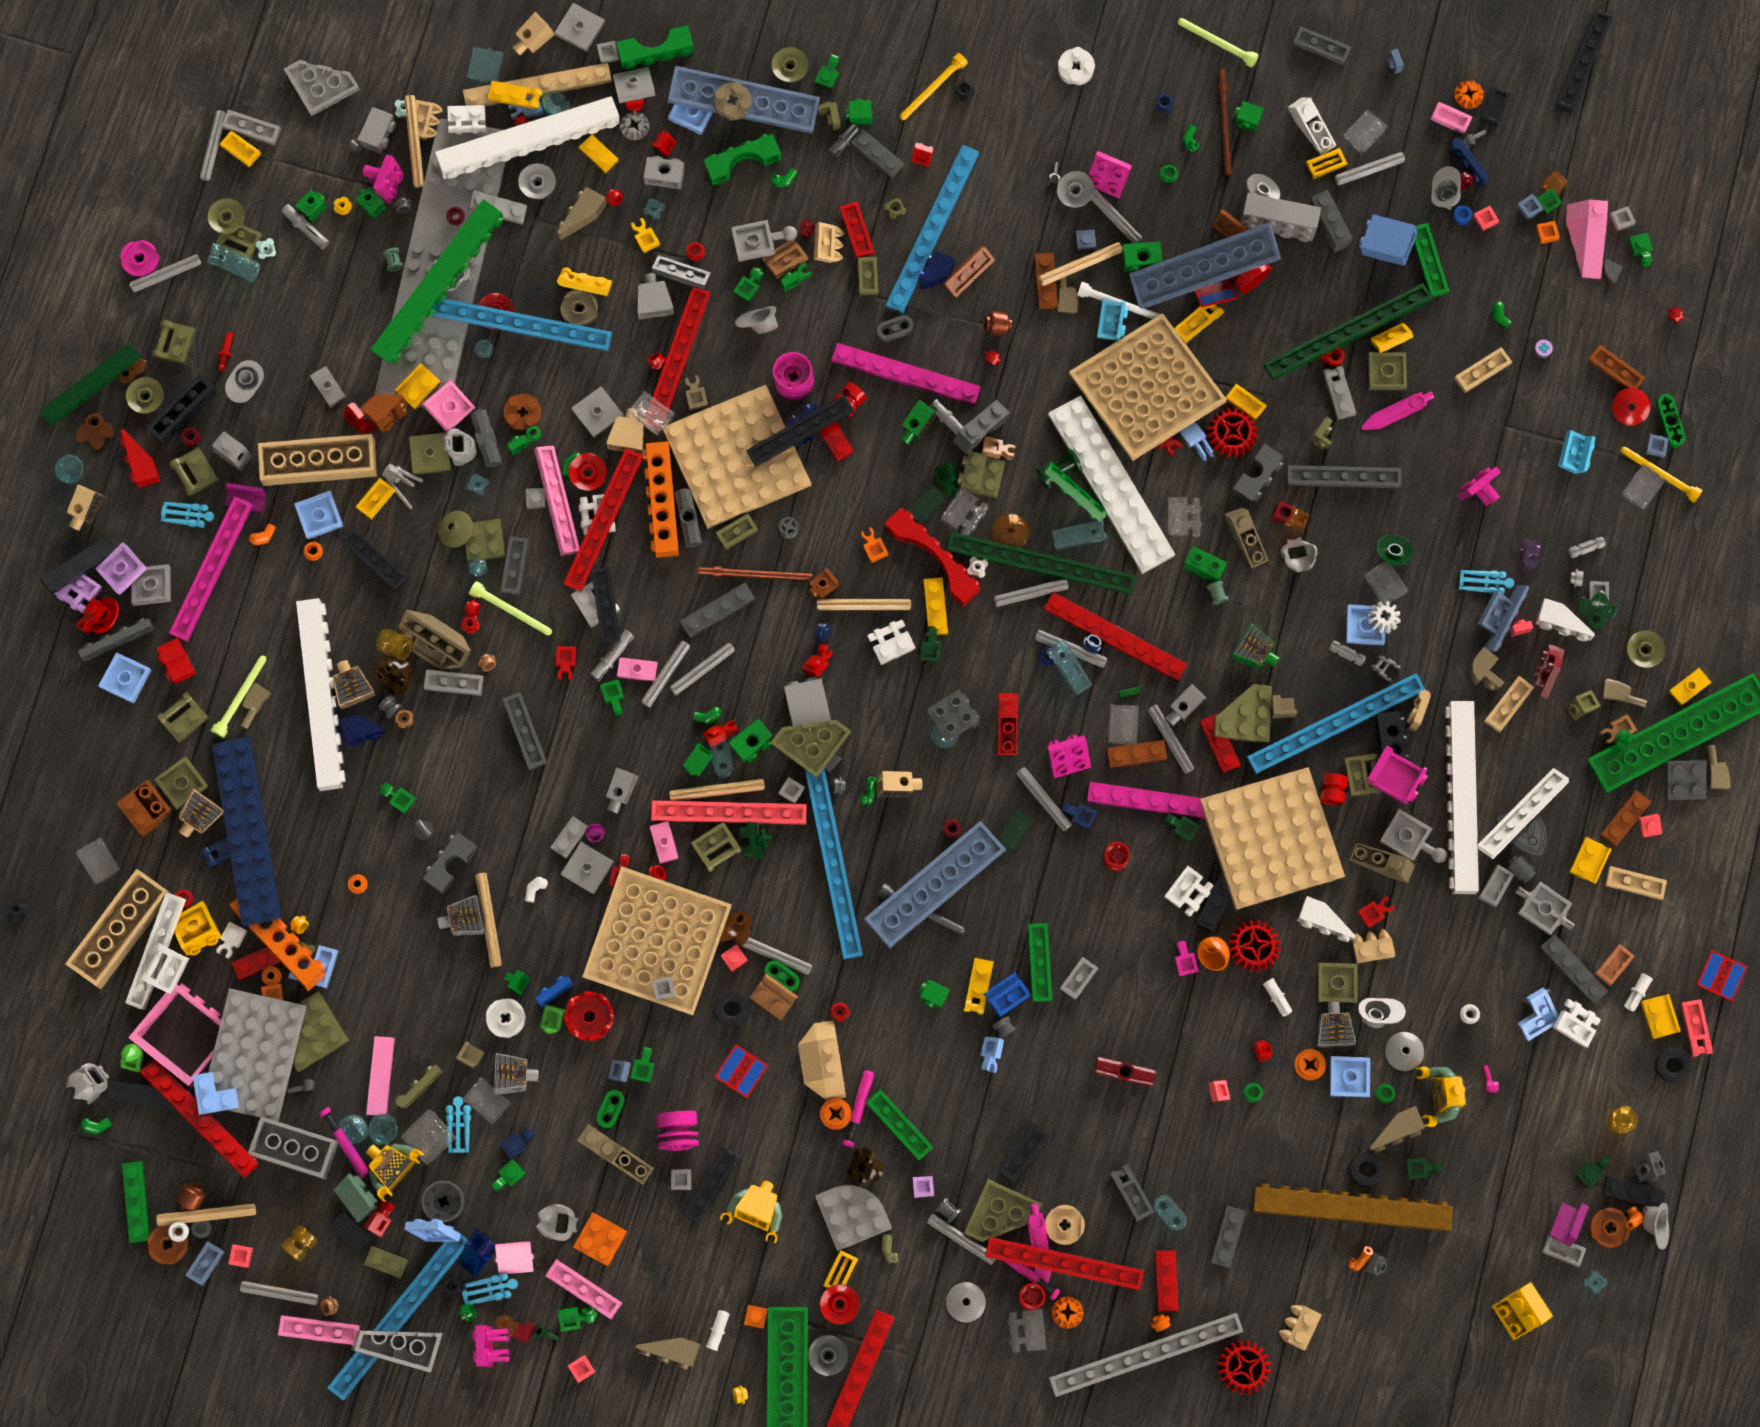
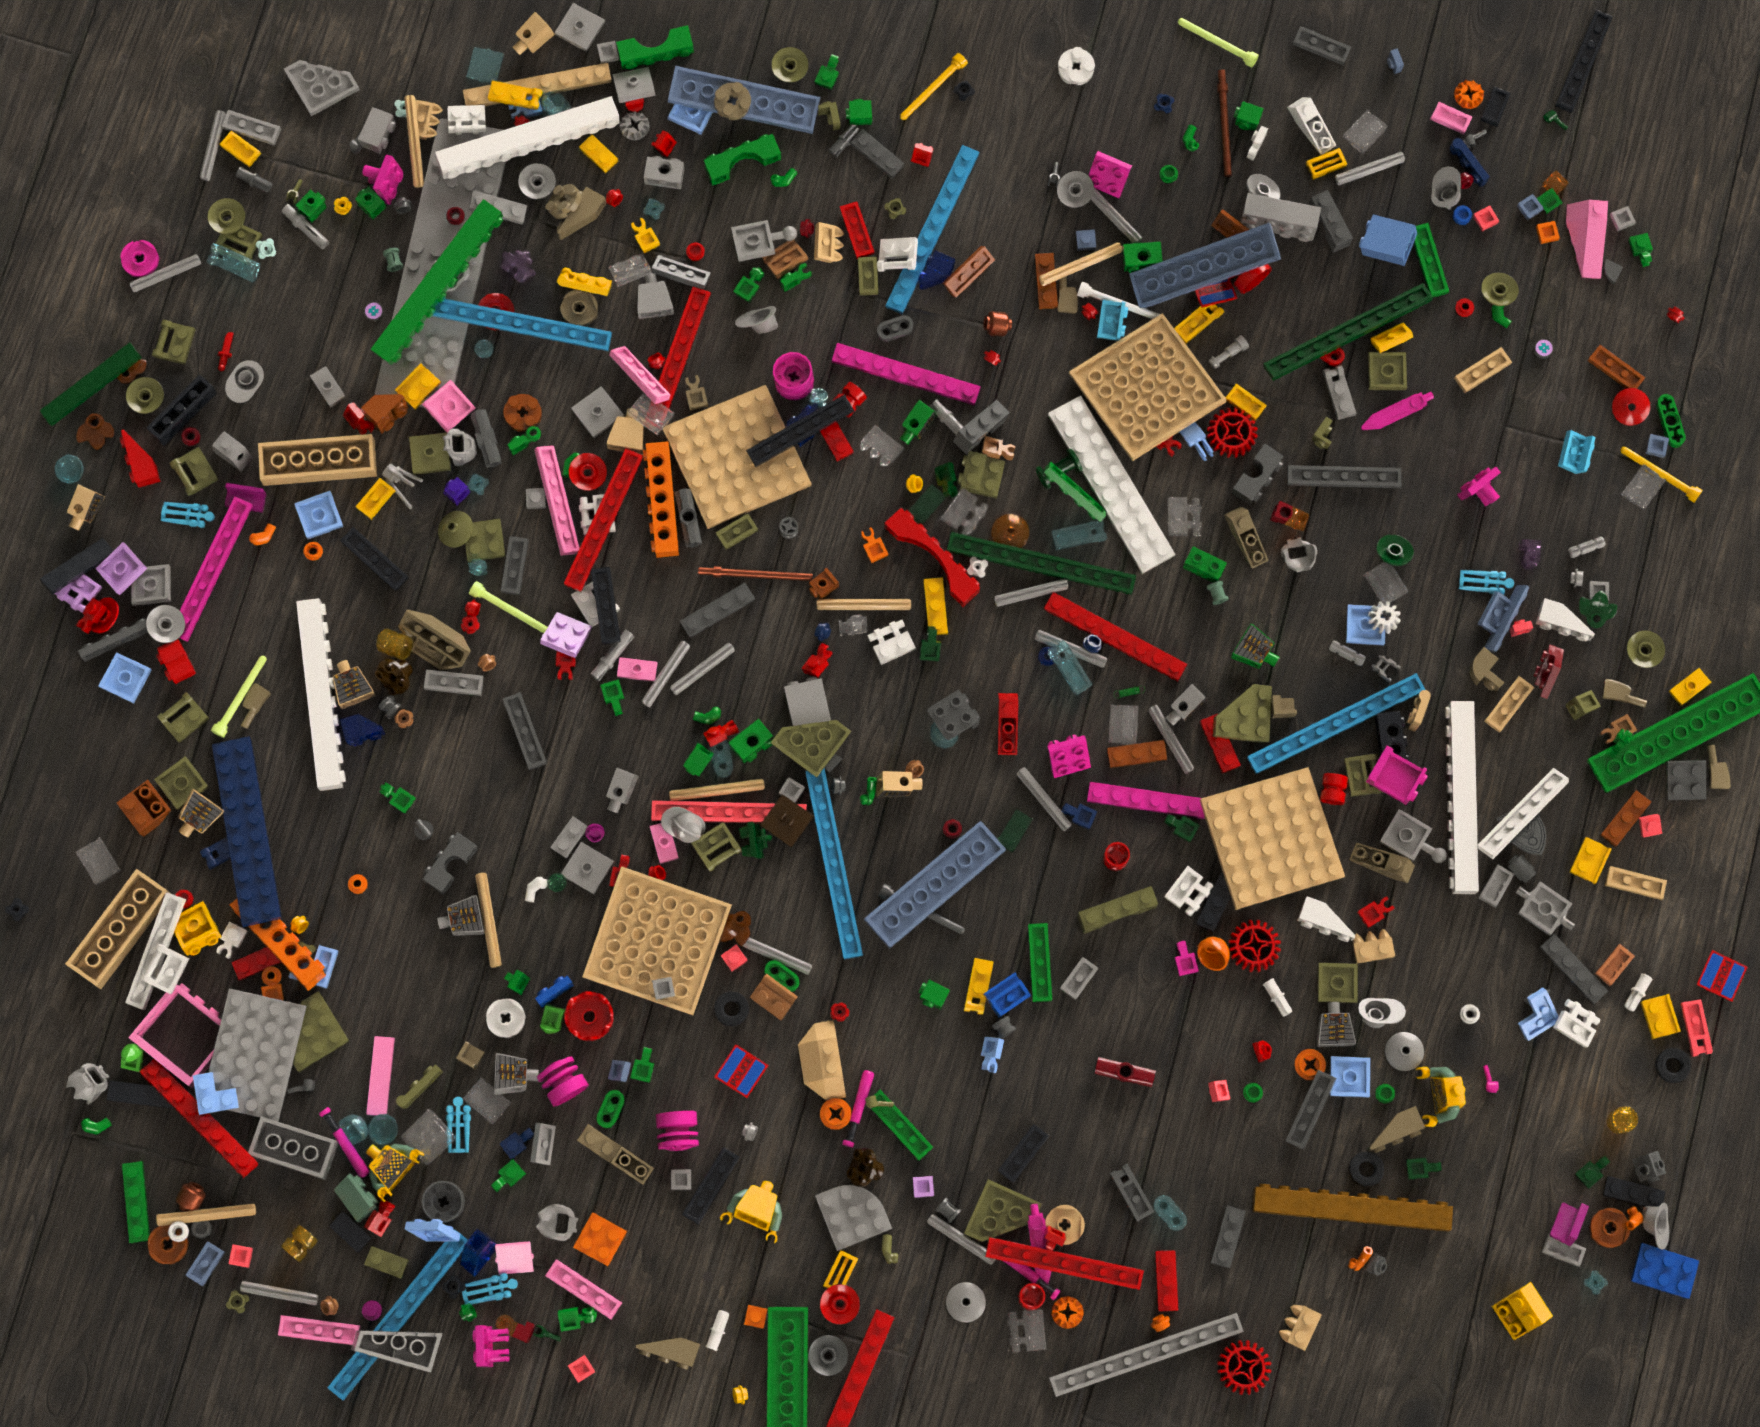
(166, 614): none -> light grey dish
(231, 1304): none -> olive plate
(253, 179): none -> dark grey axle
(294, 193): none -> olive hand
(371, 1310): none -> magenta plate
(373, 311): none -> tile
(456, 491): none -> dark purple brick
(510, 261): none -> clear purple hips
(543, 1144): none -> light grey plate
(556, 882): none -> clear green plate
(562, 1081): none -> dark pink wheel
(563, 200): none -> dark tan plate
(566, 635): none -> lavender plate
(630, 269): none -> clear plate
(639, 375): none -> bright pink tile
(683, 824): none -> light grey piece
(749, 1132): none -> light grey plate
(787, 820): none -> dark brown piece
(818, 396): none -> clear light blue plate
(854, 625): none -> clear plate
(871, 1102): none -> olive hand
(881, 445): none -> clear plate
(895, 249): none -> white plate
(914, 483): none -> yellow plate
(915, 767): none -> medium nougat plate
(1053, 1237): none -> red tile
(1089, 311): none -> red plate
(1116, 909): none -> olive arch
(1238, 345): none -> light grey piece
(1257, 138): none -> white plate
(1311, 1109): none -> dark grey plate
(1462, 312): none -> red plate
(1502, 283): none -> olive dish
(1552, 116): none -> dark green hand
(1664, 1271): none -> blue plate

